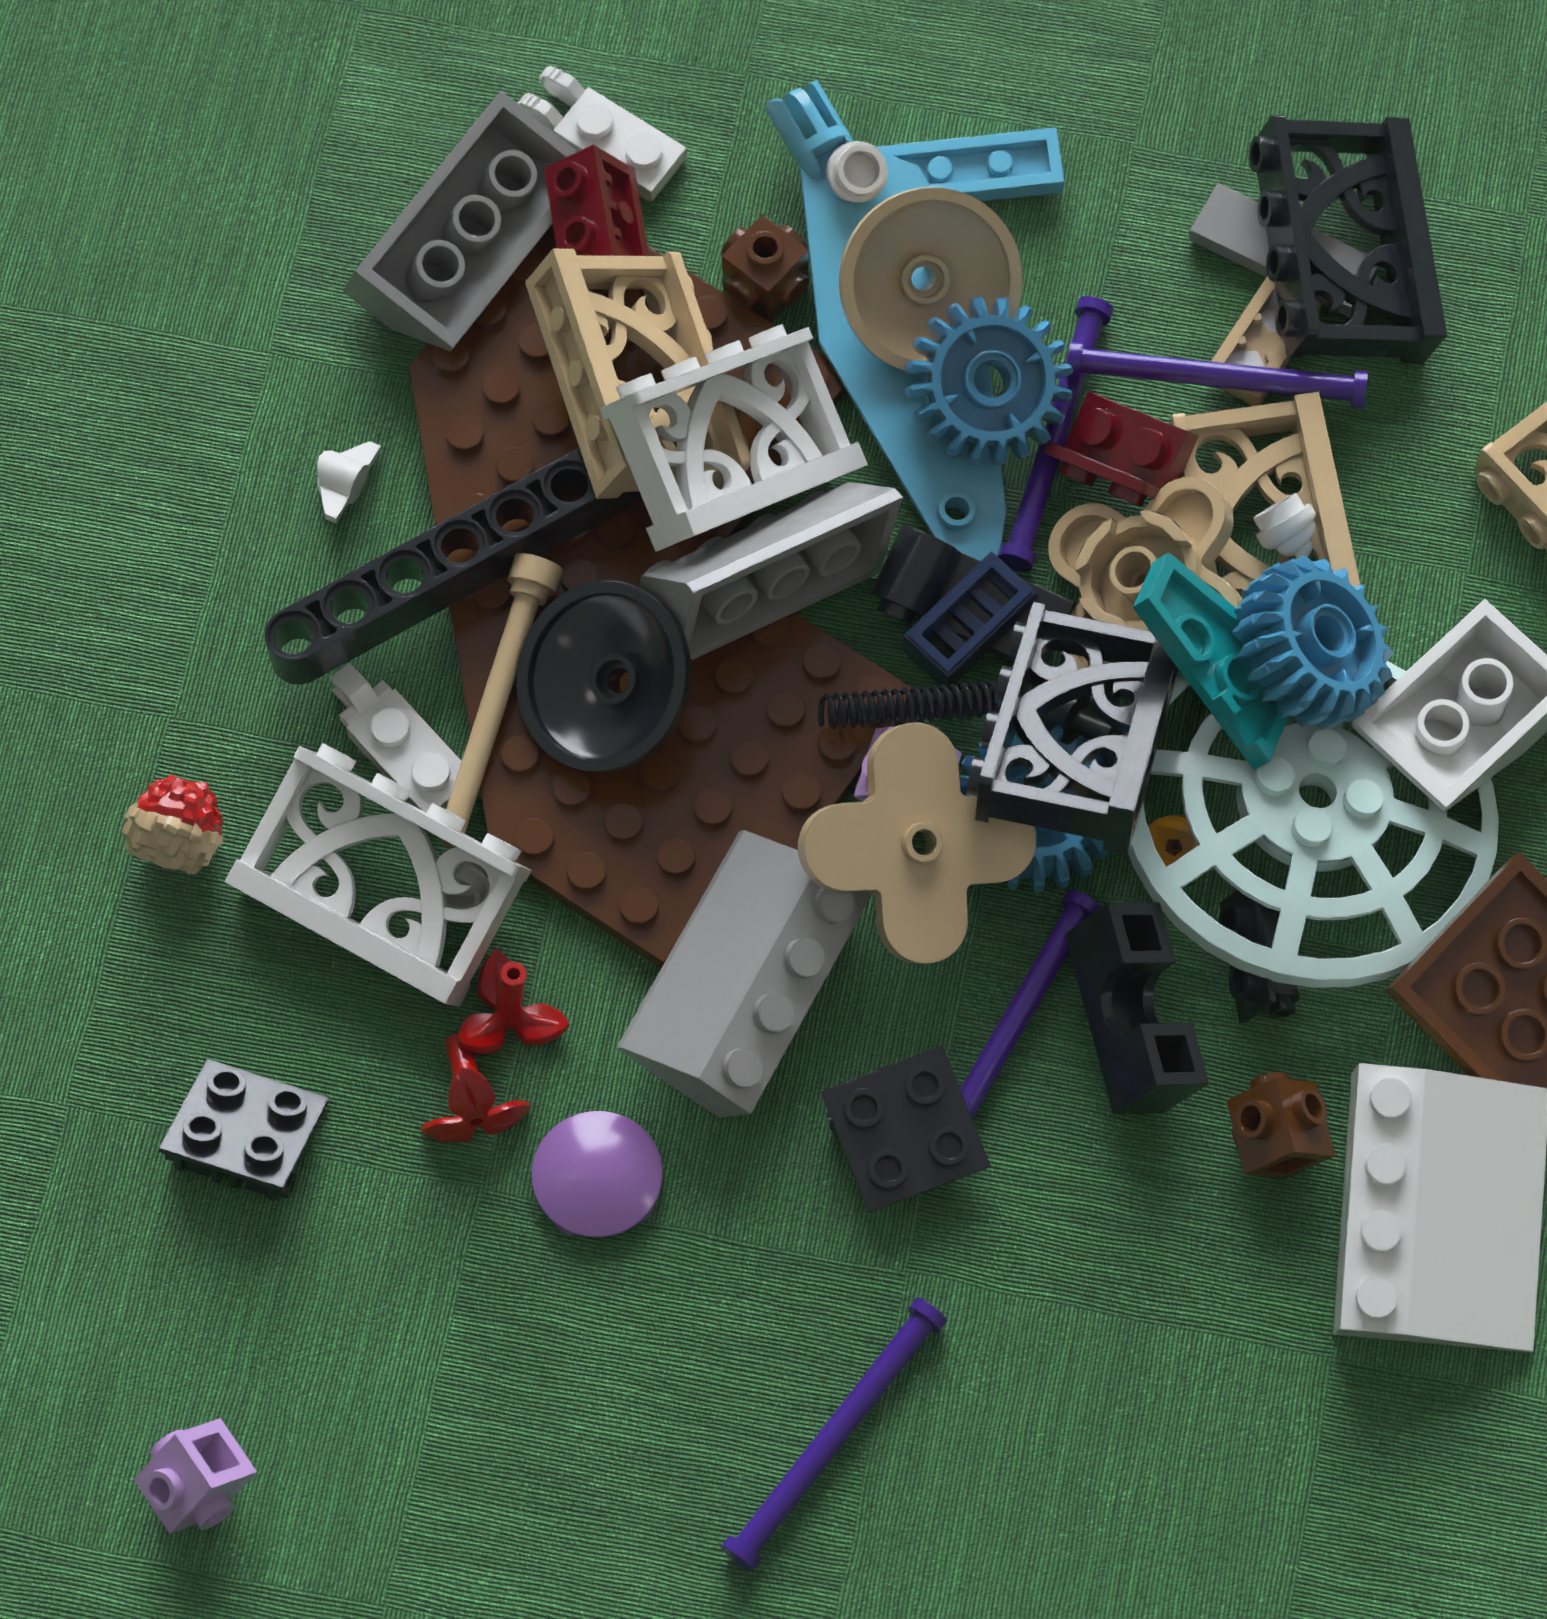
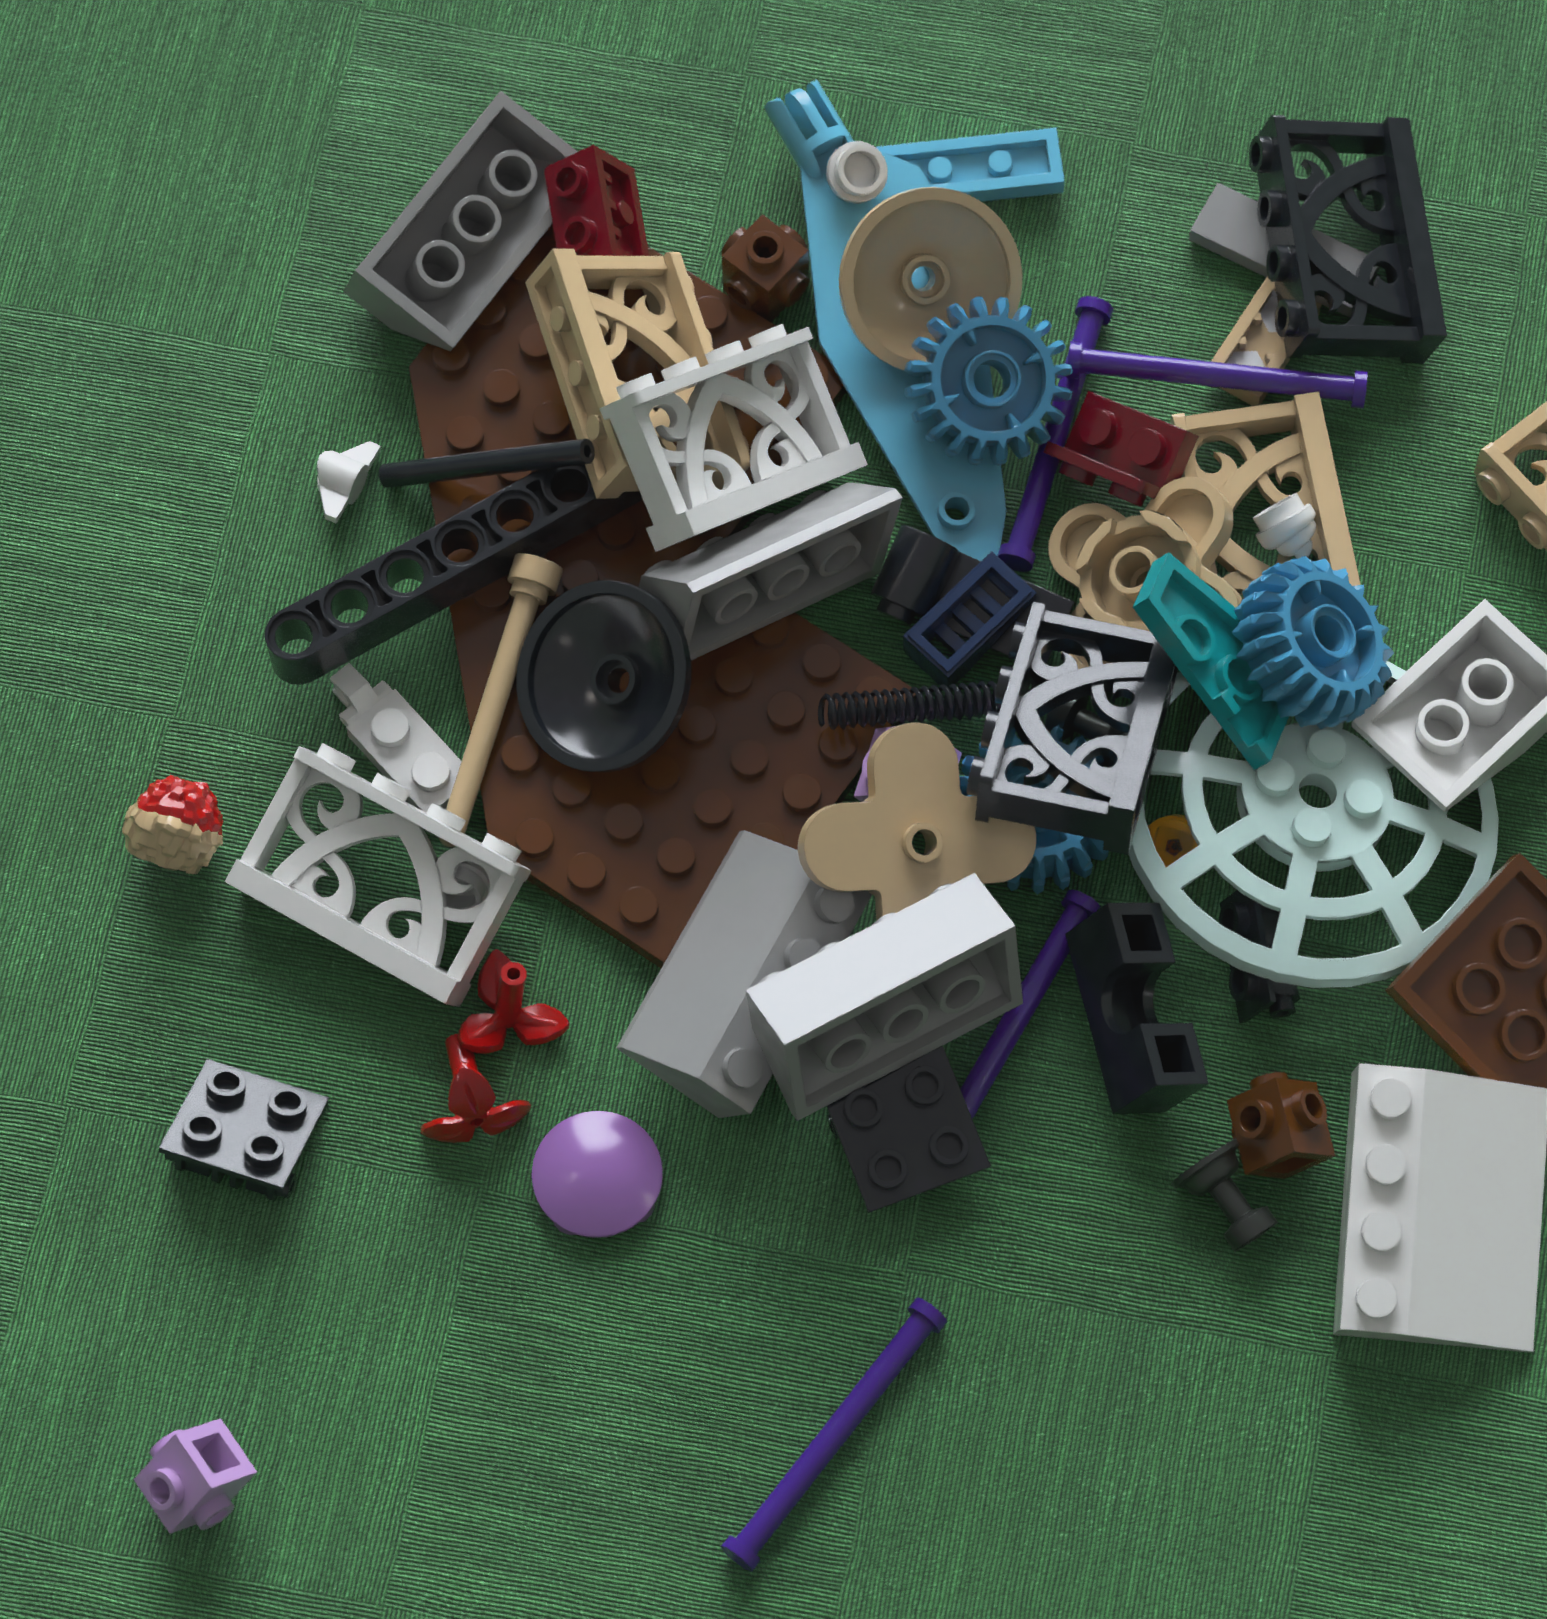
(487, 463): none -> black piece
(609, 127): white hinge -> none
(886, 995): none -> light grey slope
(1214, 1176): none -> pearl dark grey piece

